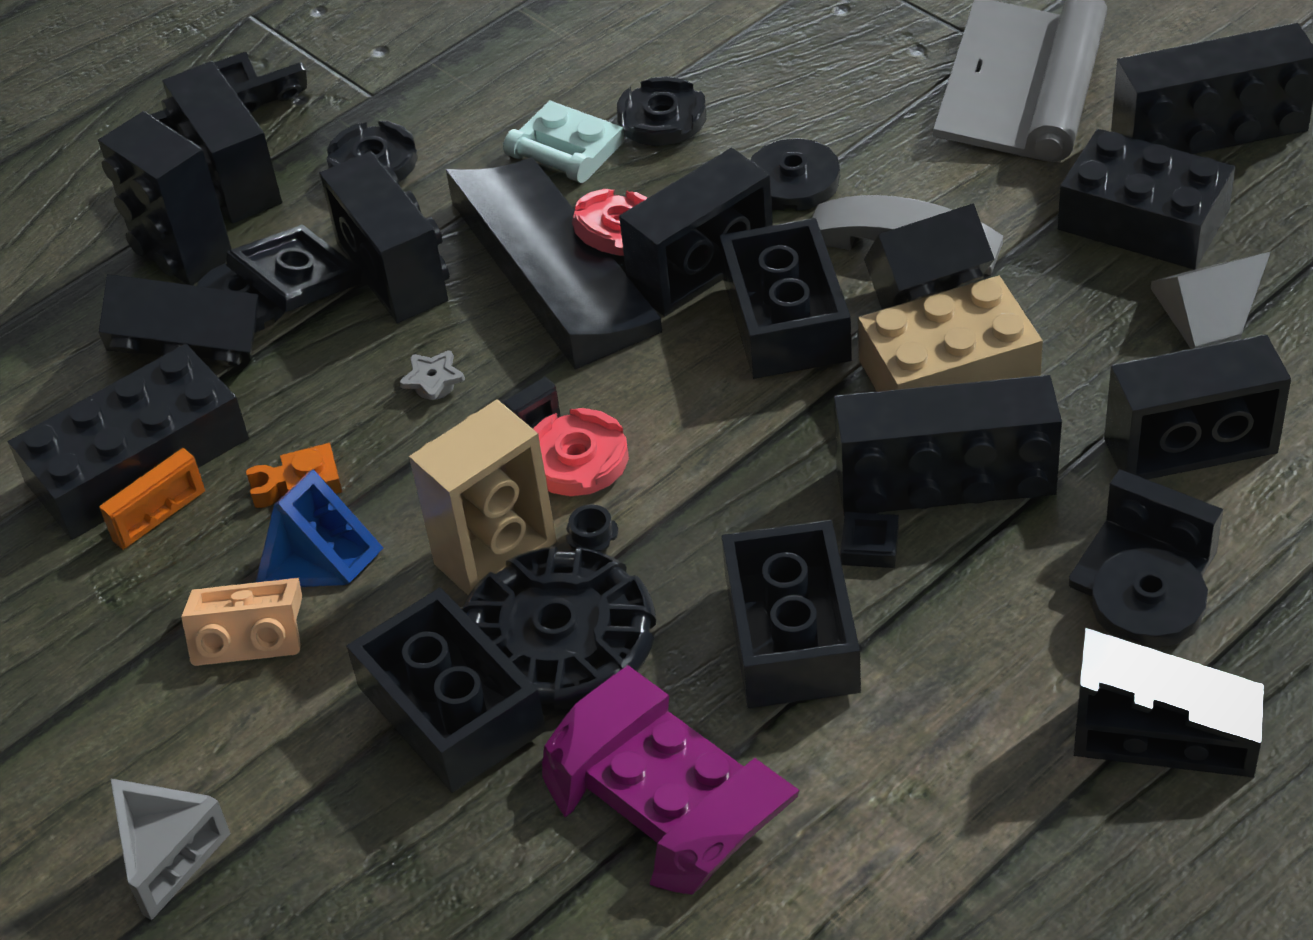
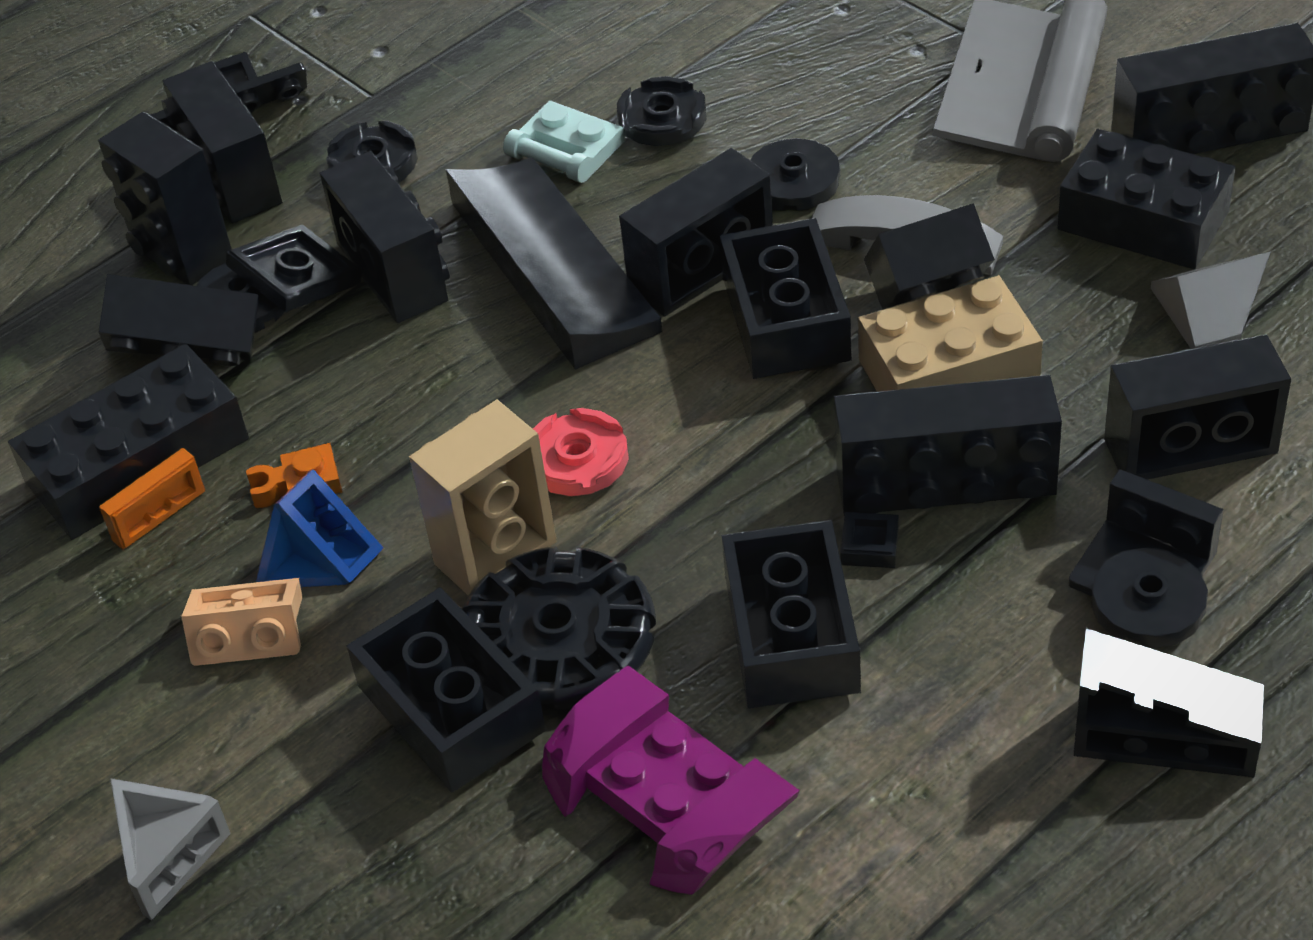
(431, 386): light grey plate -> none
(535, 402): black tile -> none
(591, 528): black plate -> none
(598, 220): coral plate -> none

